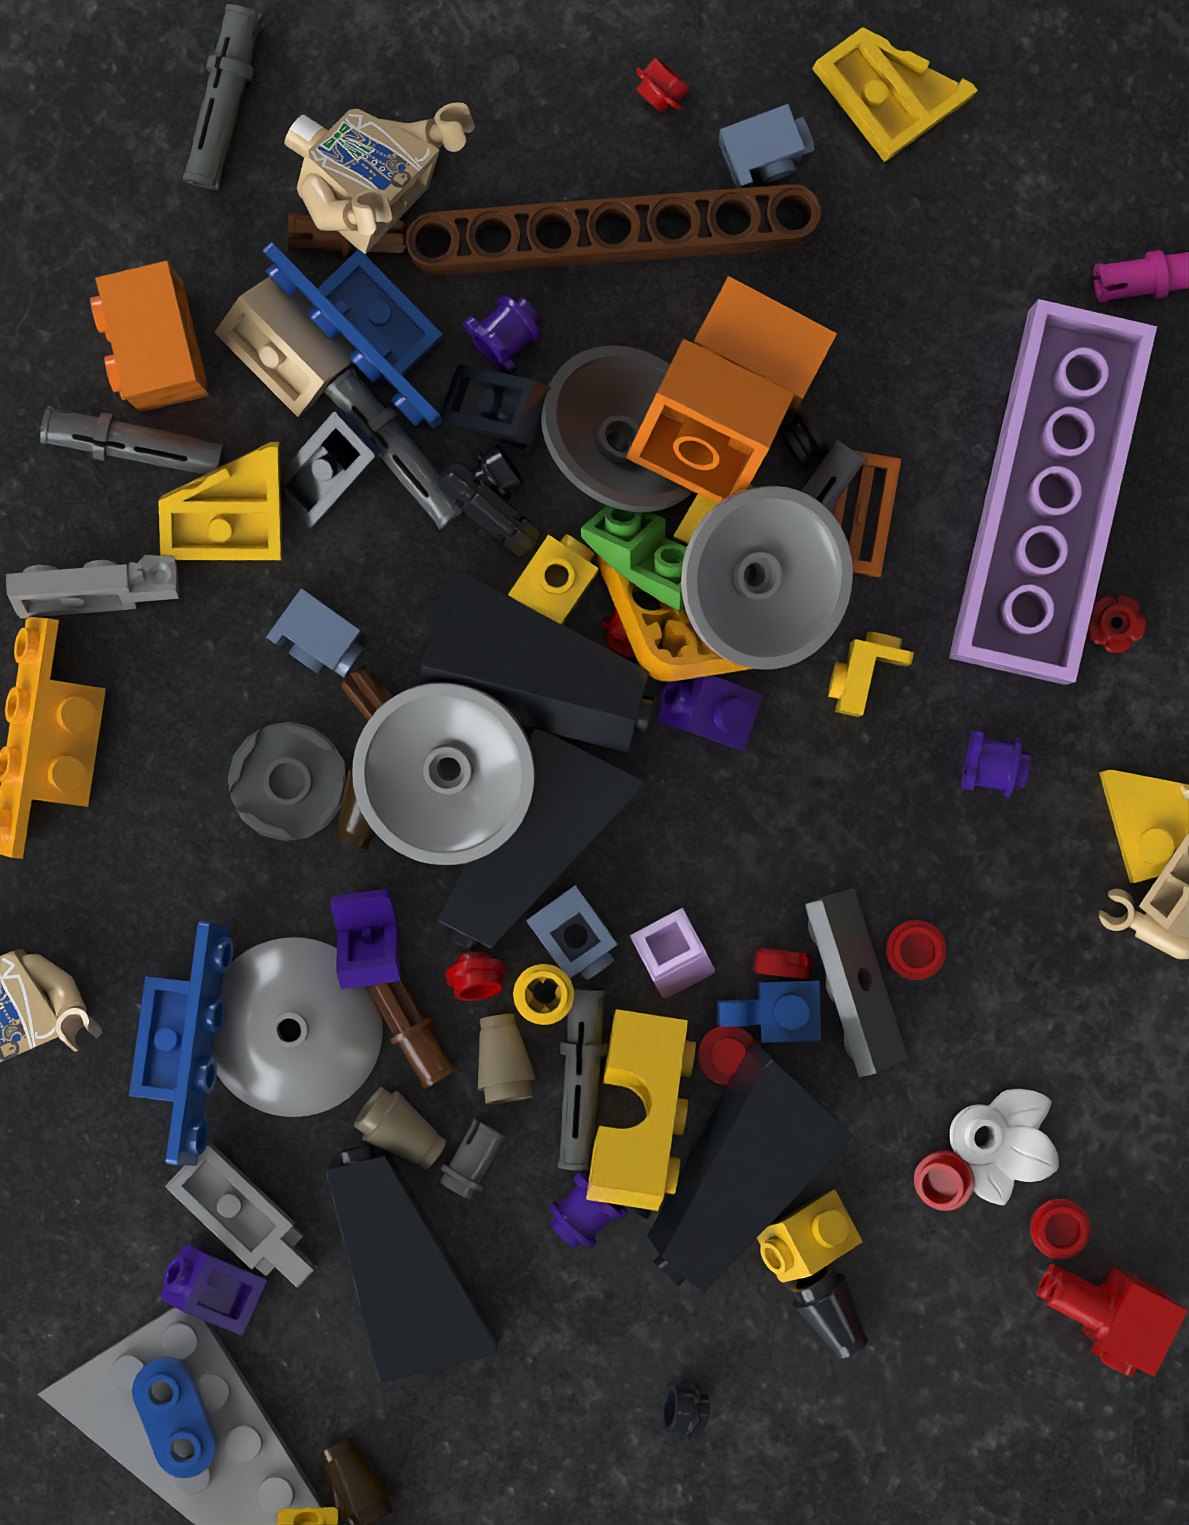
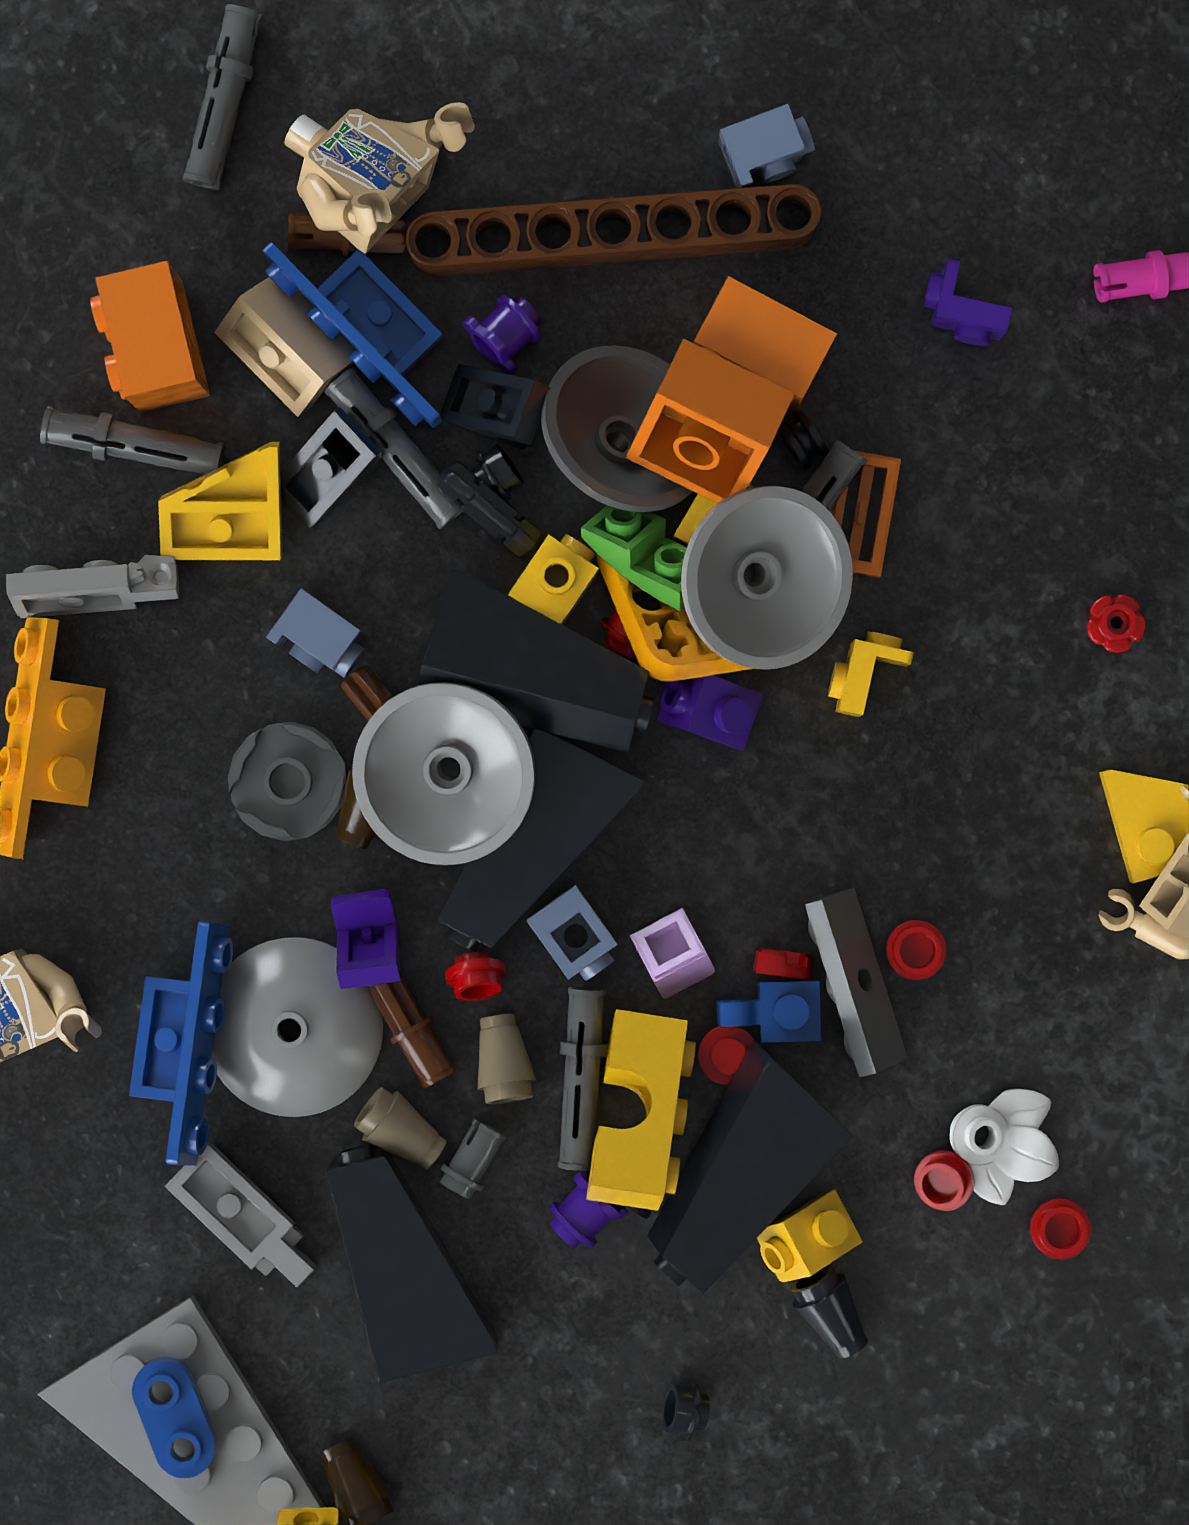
(212, 1289): dark purple bracket -> none
(539, 1011): yellow cone -> none
(661, 85): red plate -> none
(888, 90): yellow wing -> none
(971, 319): none -> dark purple bracket
(995, 764): dark purple brick -> none
(1052, 492): lavender brick -> none
(1122, 1317): red brick -> none

